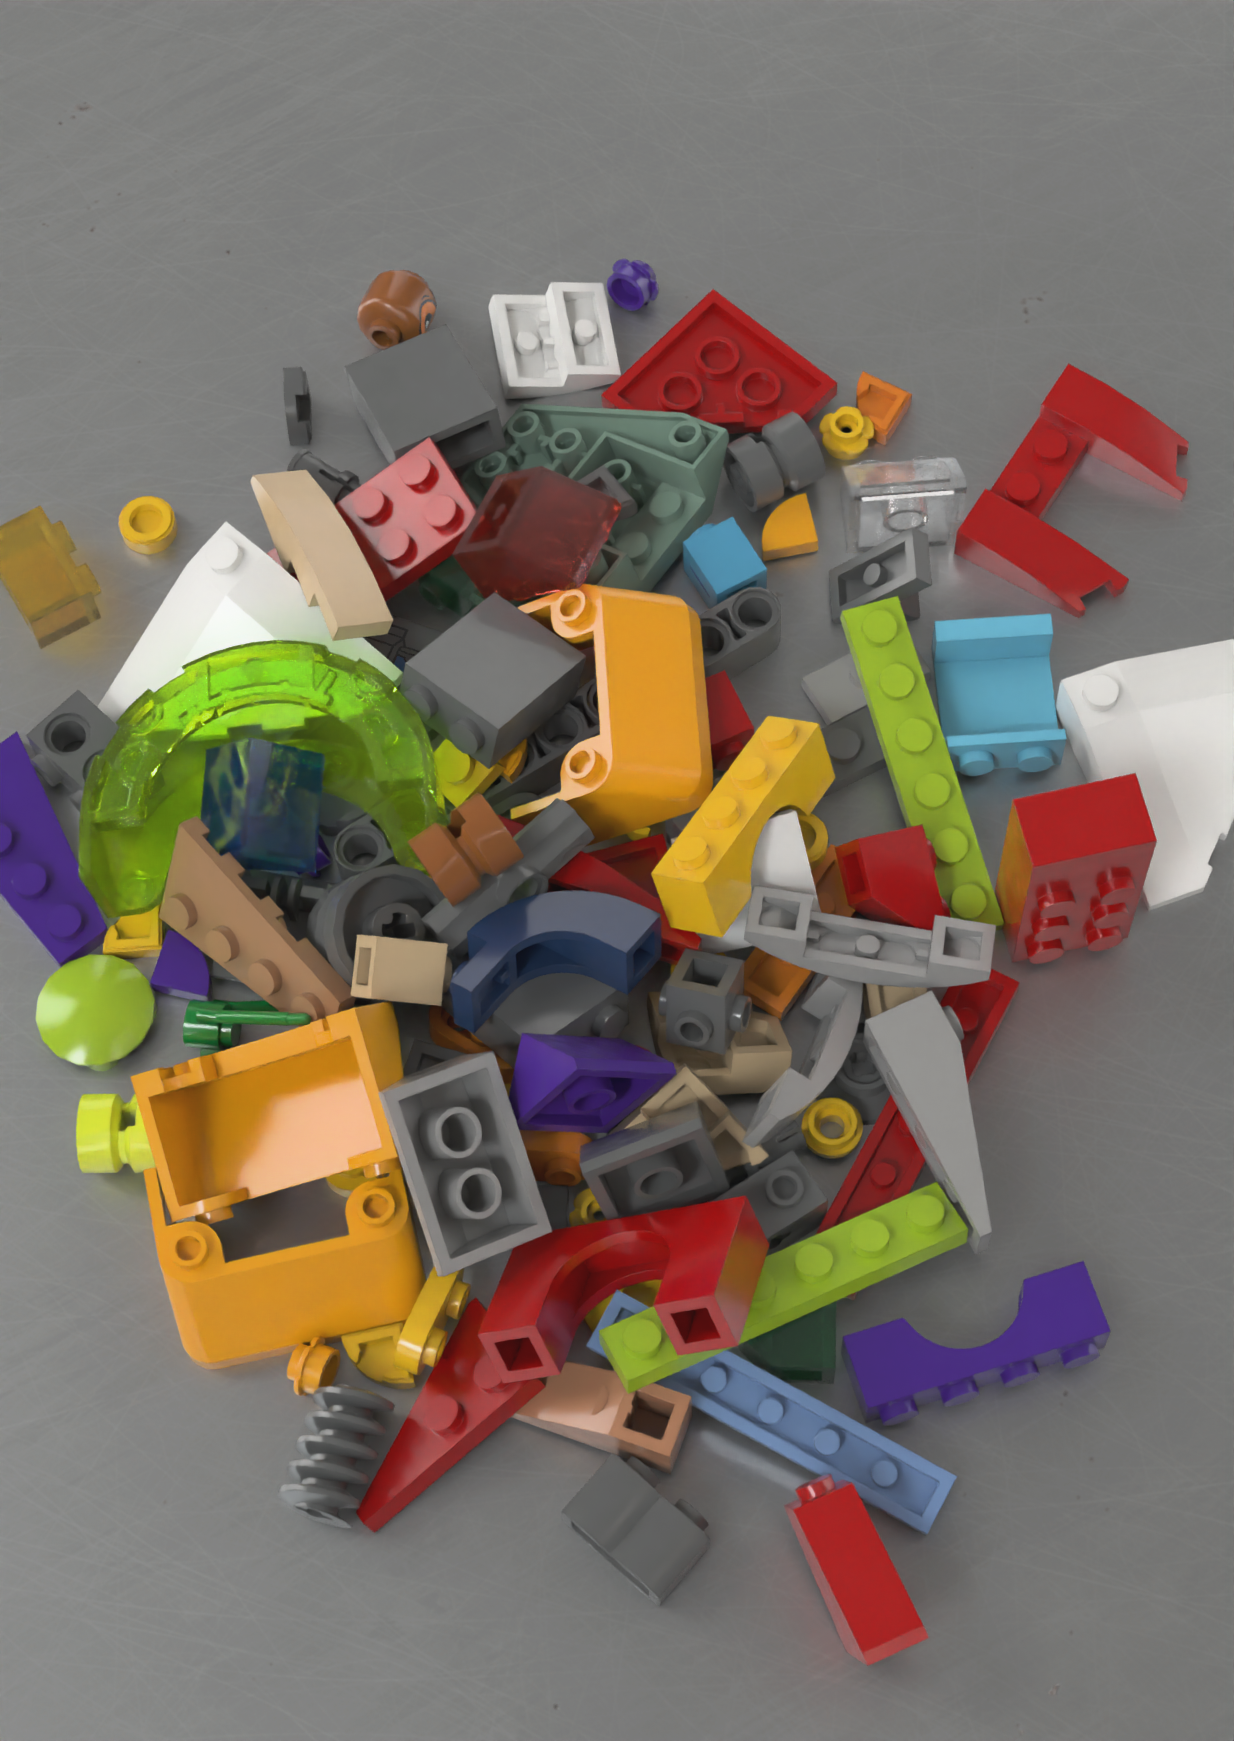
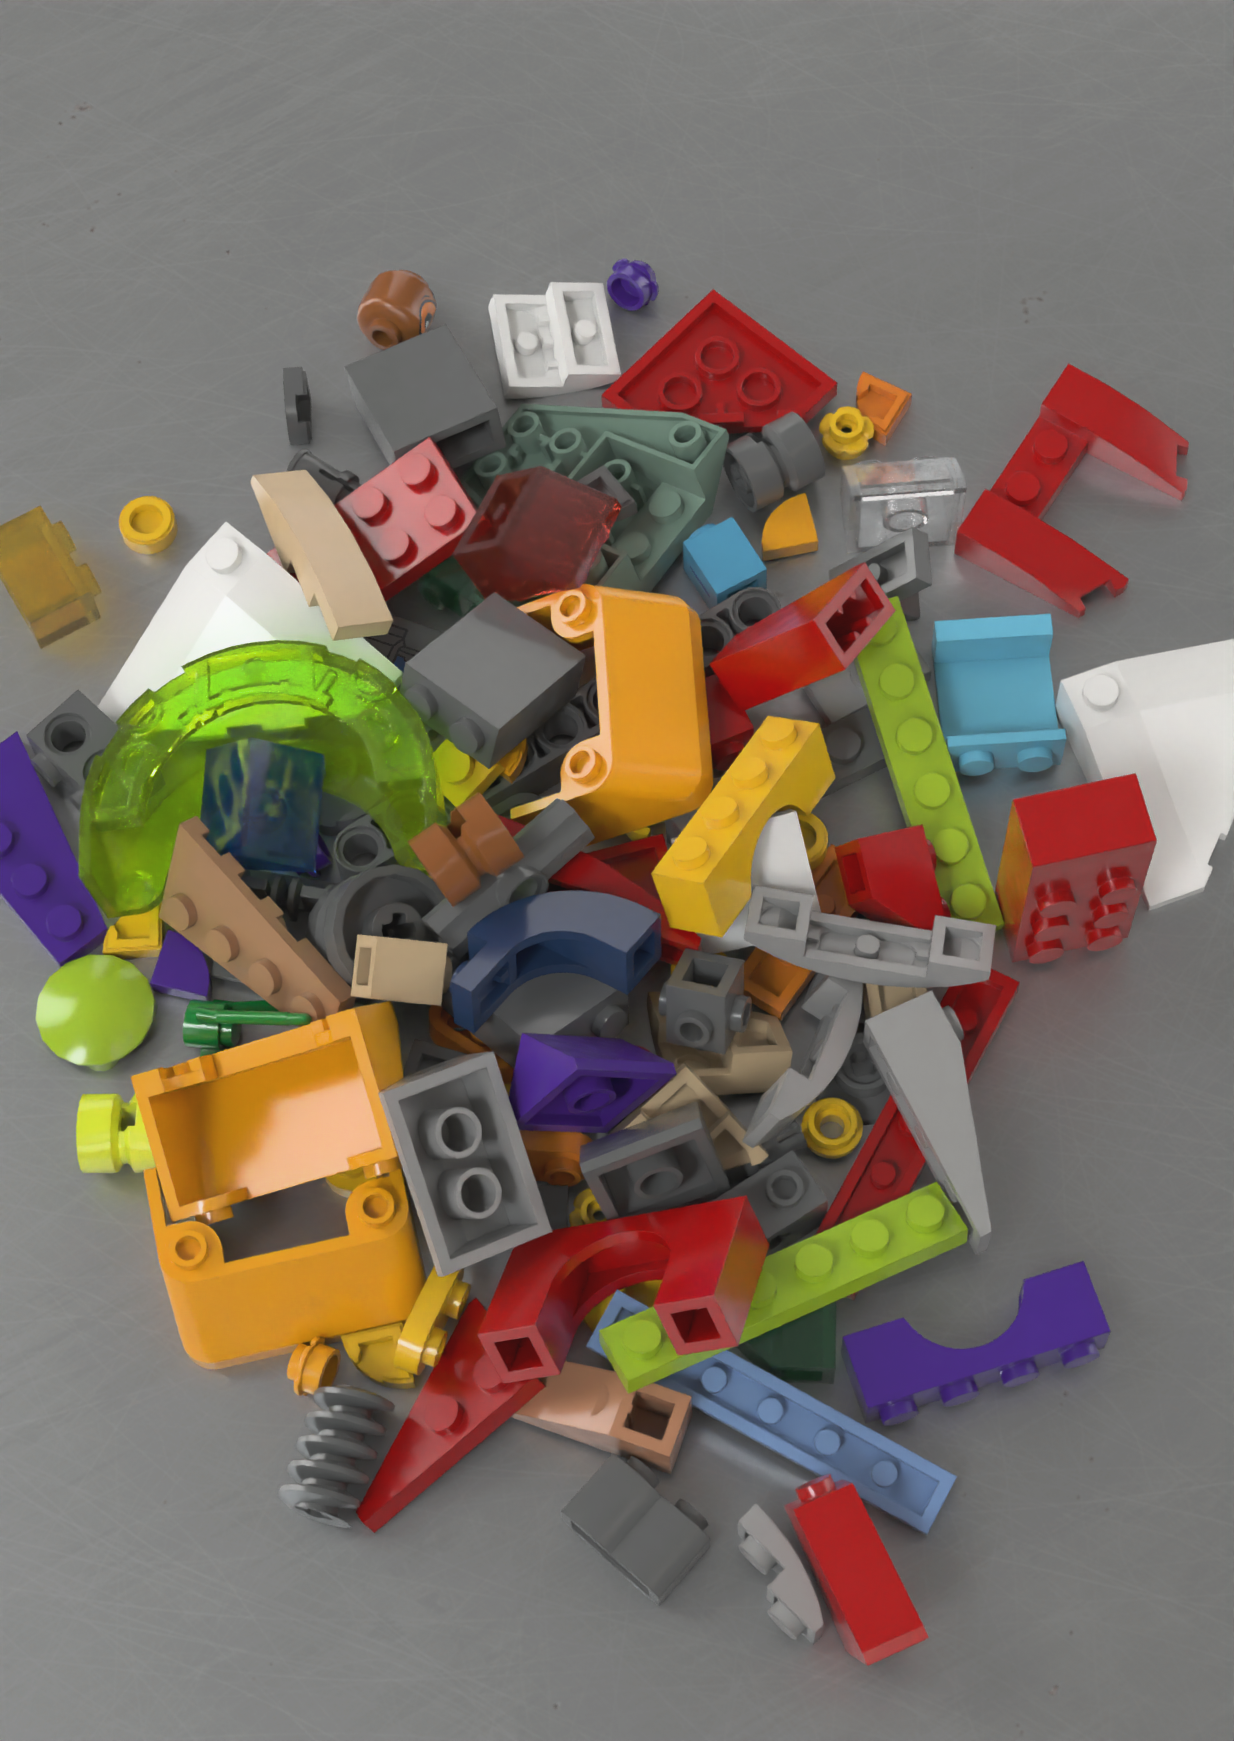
(791, 1592): none -> light grey slope
(804, 639): none -> red slope

